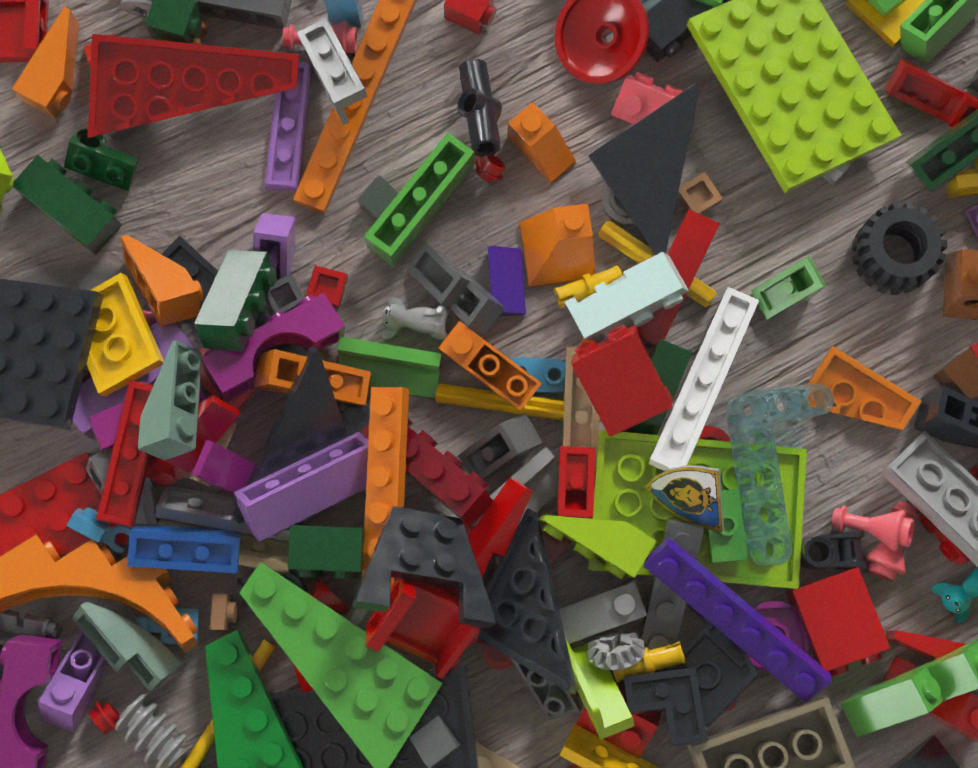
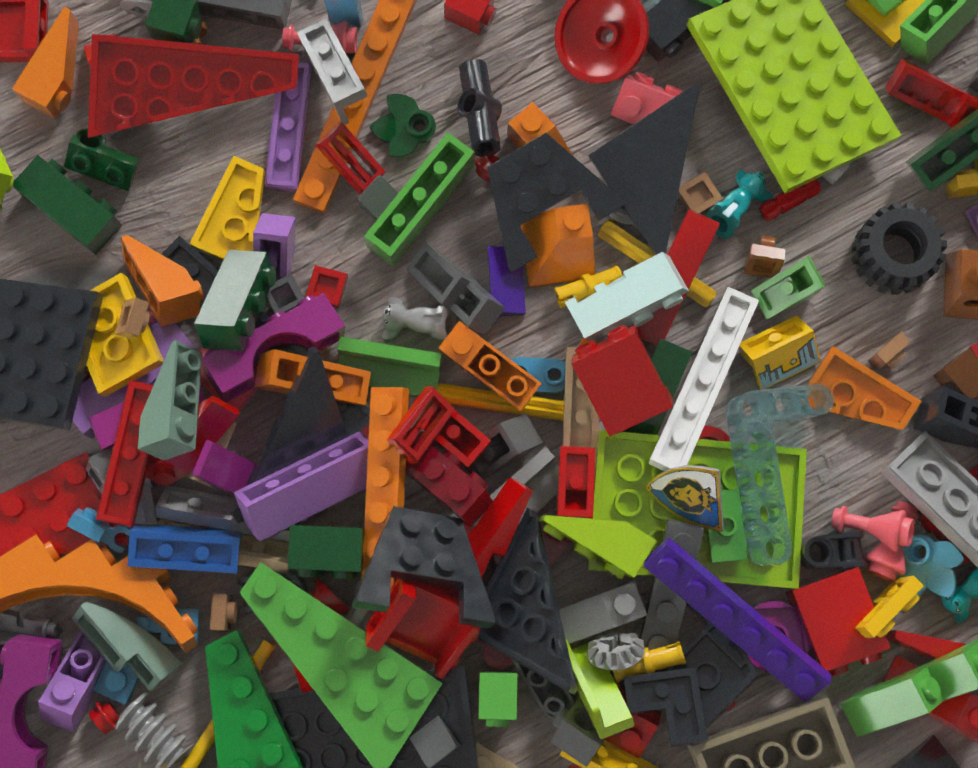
(118, 685): none -> dark azure plate
(133, 318): none -> medium nougat plate
(232, 211): none -> yellow wing
(341, 166): none -> red tile
(400, 123): none -> dark green plate
(403, 445): none -> red tile
(460, 438): none -> red slope
(498, 698): none -> bright green arch
(535, 181): none -> black wing
(576, 733): none -> dark grey brick
(728, 212): none -> teal animal
(764, 259): none -> dark orange tile
(780, 351): none -> yellow panel
(786, 201): none -> red axle
(891, 352): none -> medium nougat plate
(893, 598): none -> yellow plate
(936, 567): none -> medium azure plate

